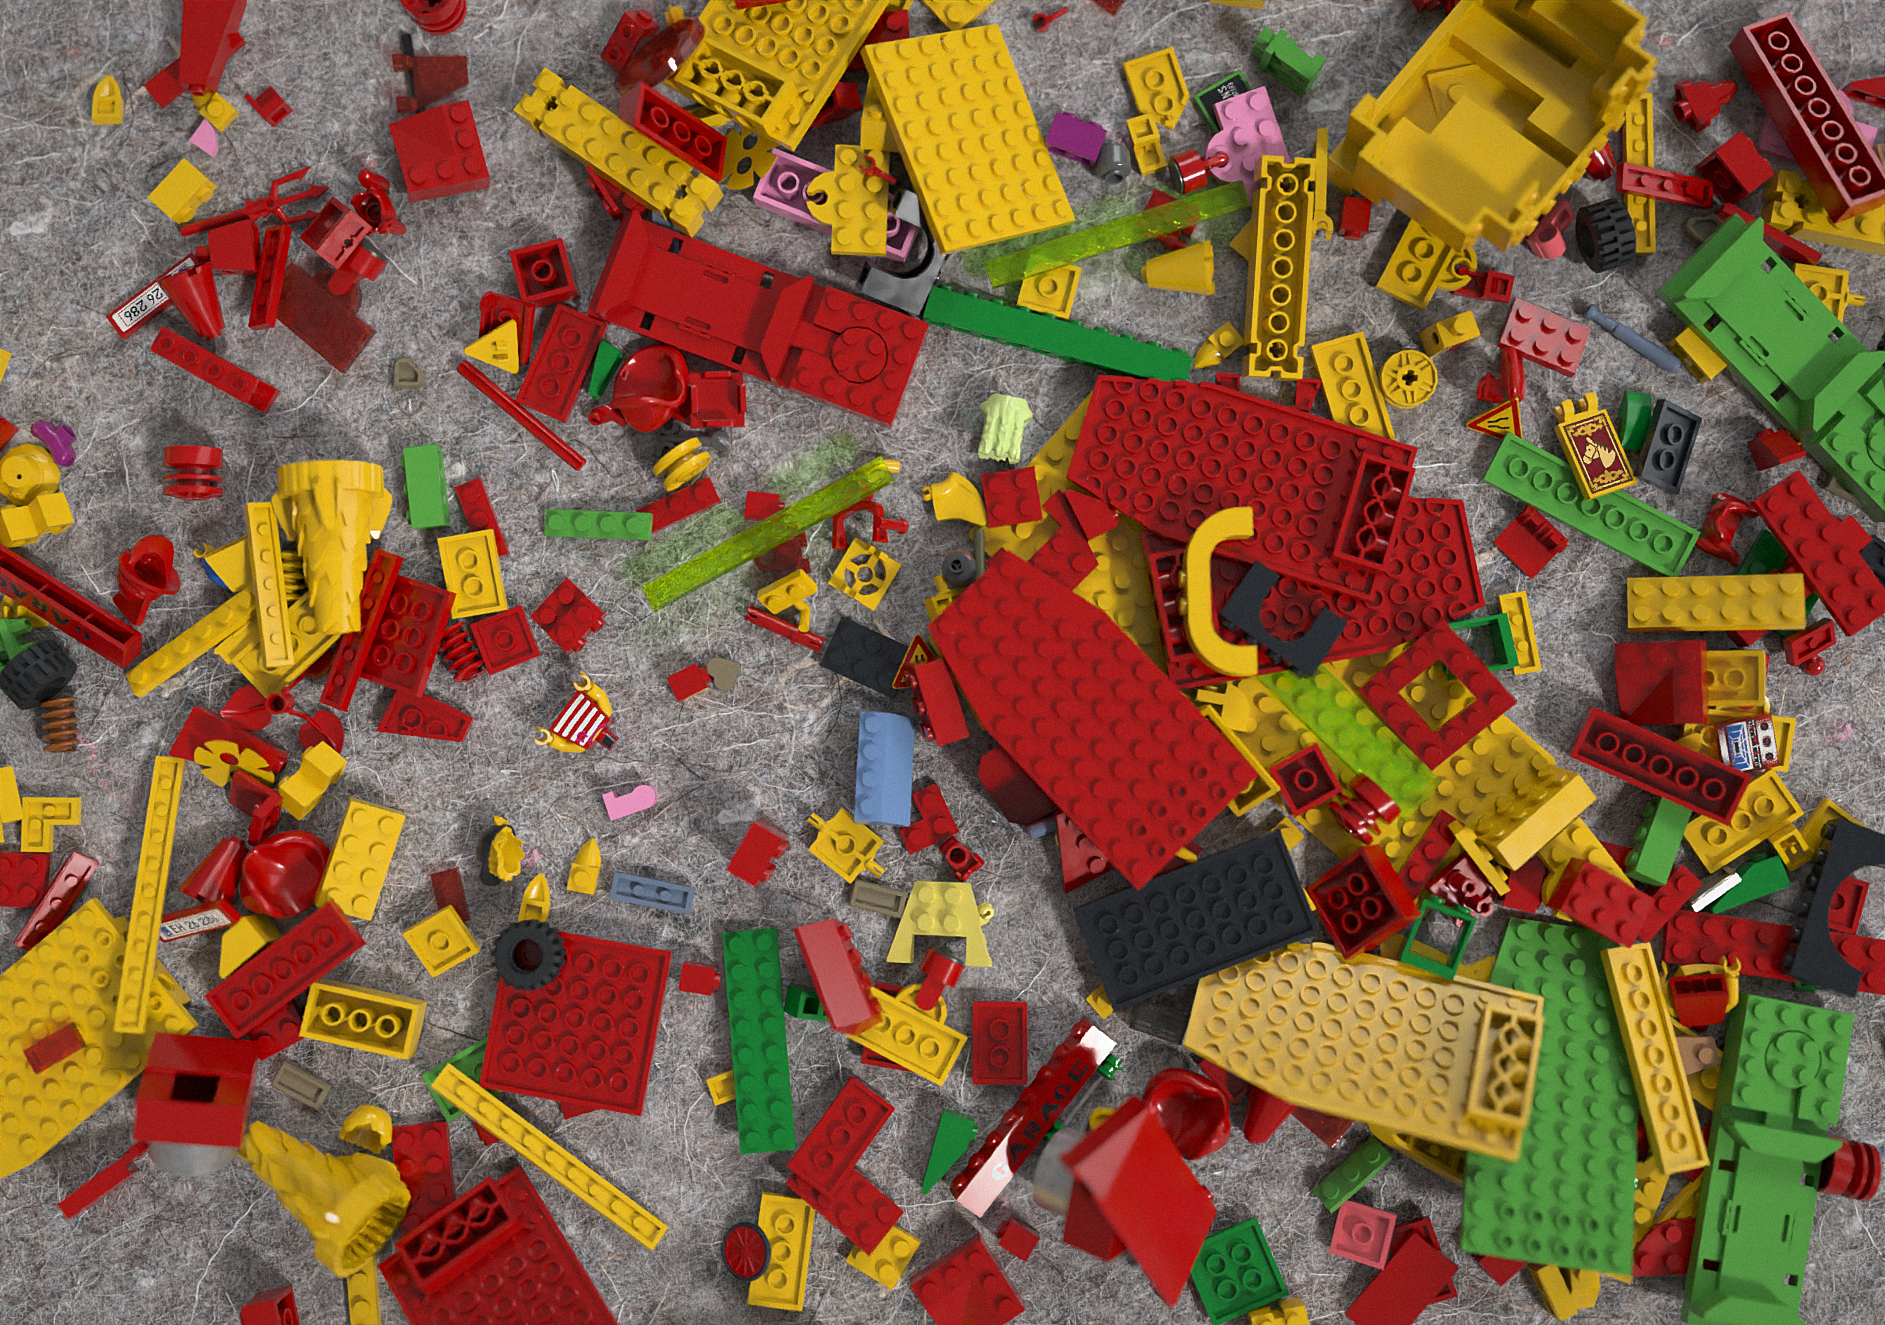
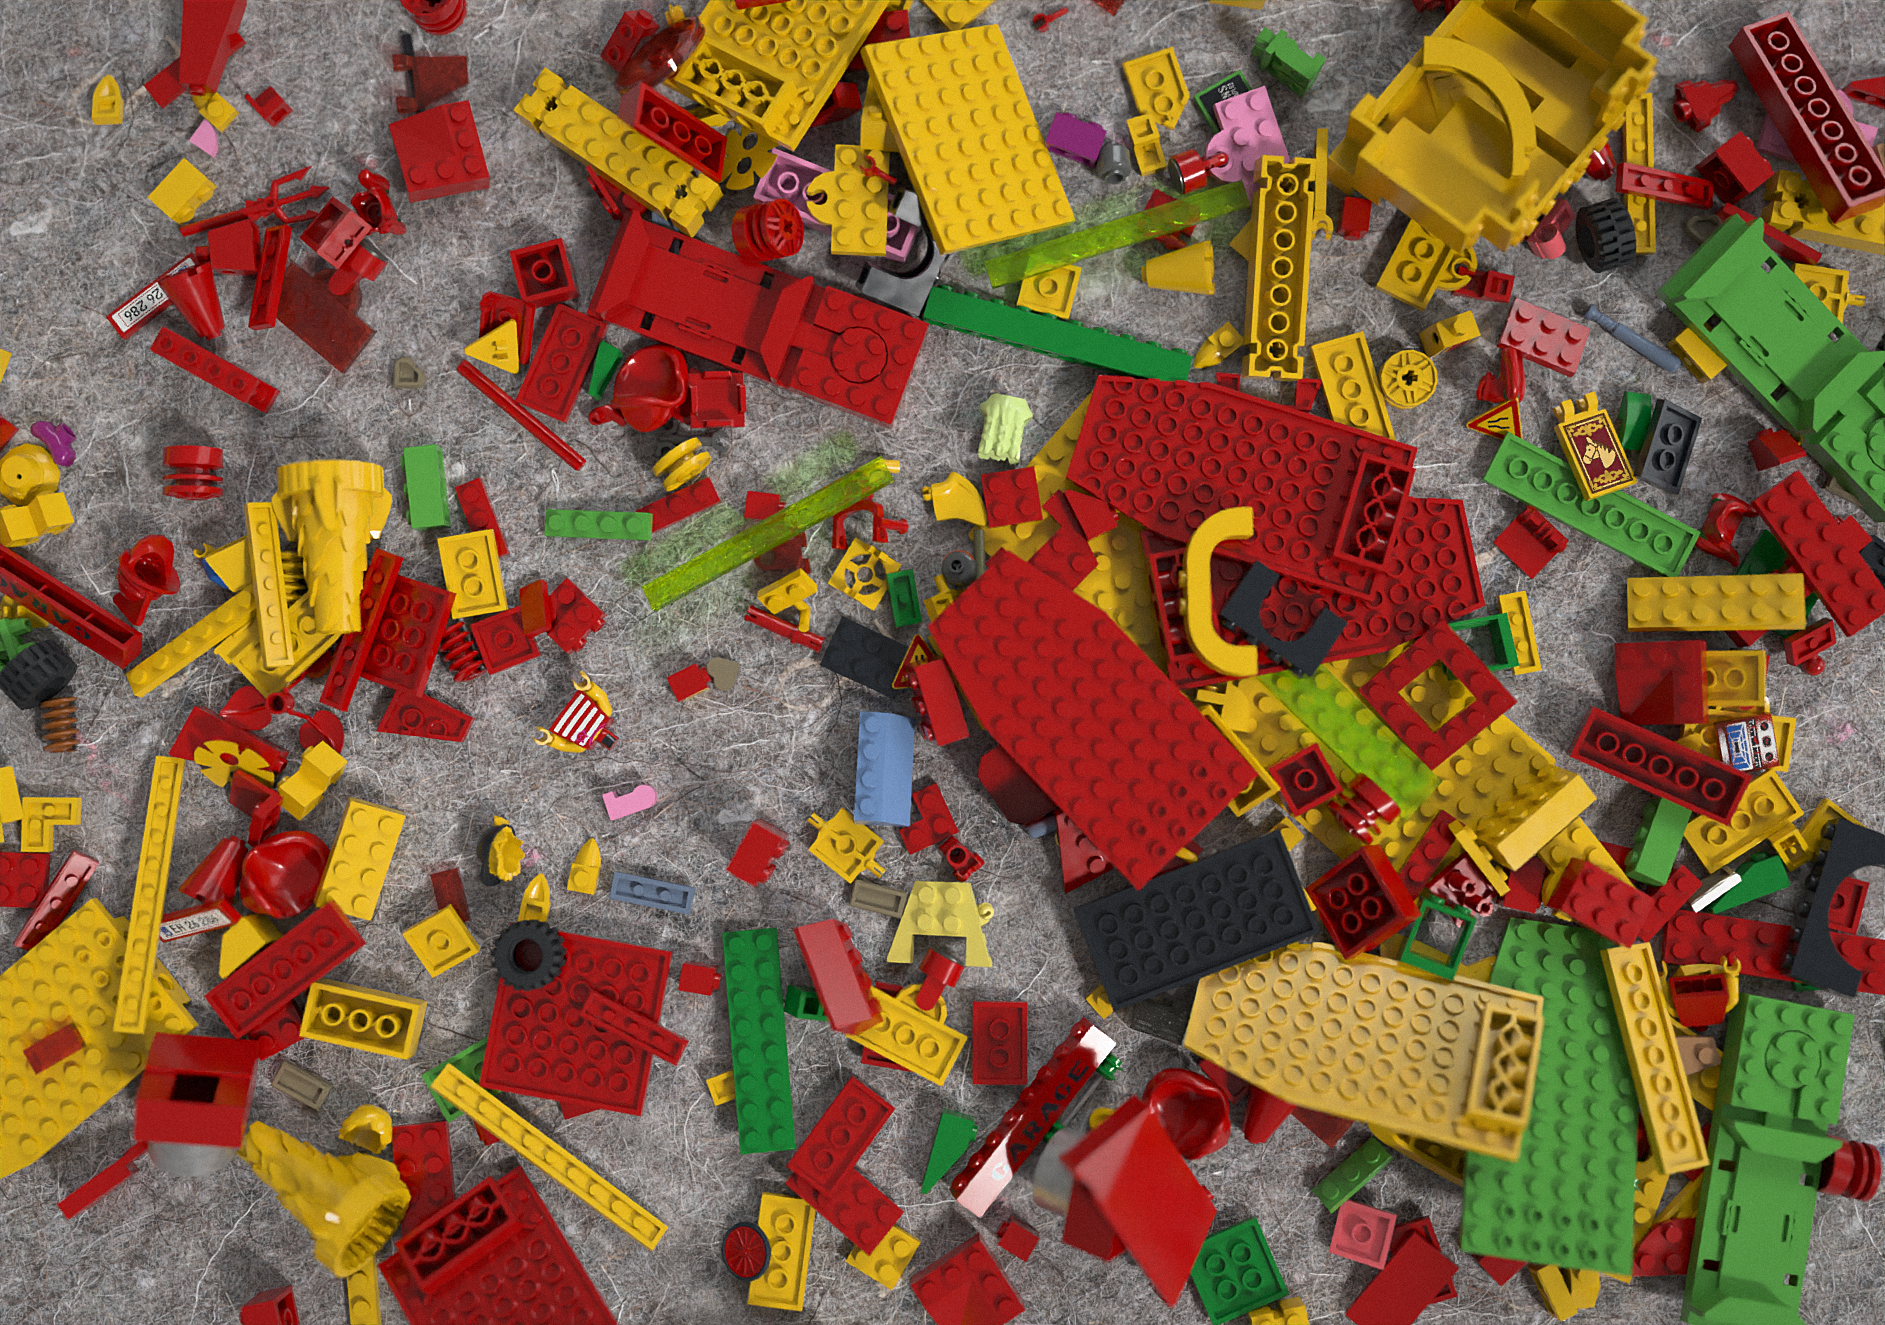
(535, 608): none -> red tile
(634, 1027): none -> red tile
(767, 231): none -> red wheel
(903, 597): none -> green plate
(1497, 82): none -> yellow arch

